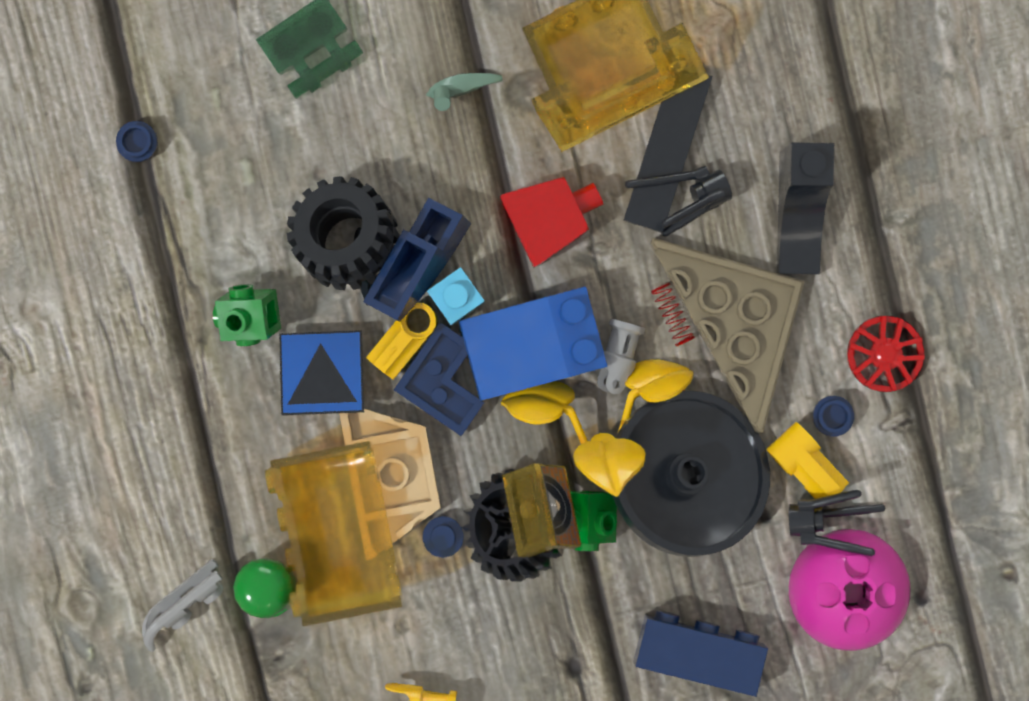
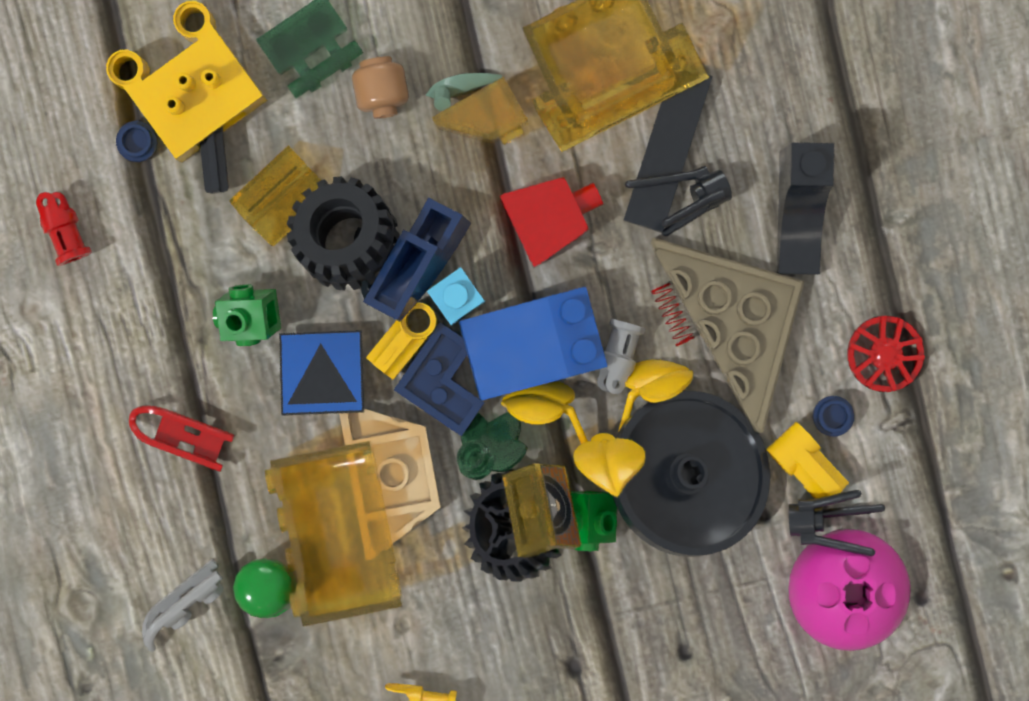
(62, 228): none -> red piece
(172, 431): none -> red piece
(193, 95): none -> yellow piece
(272, 193): none -> clear yellow panel
(380, 87): none -> medium nougat head
(443, 536): dark blue plate -> none
(485, 115): none -> clear yellow slope
(492, 444): none -> clear green plate
(701, 653): dark blue brick -> none

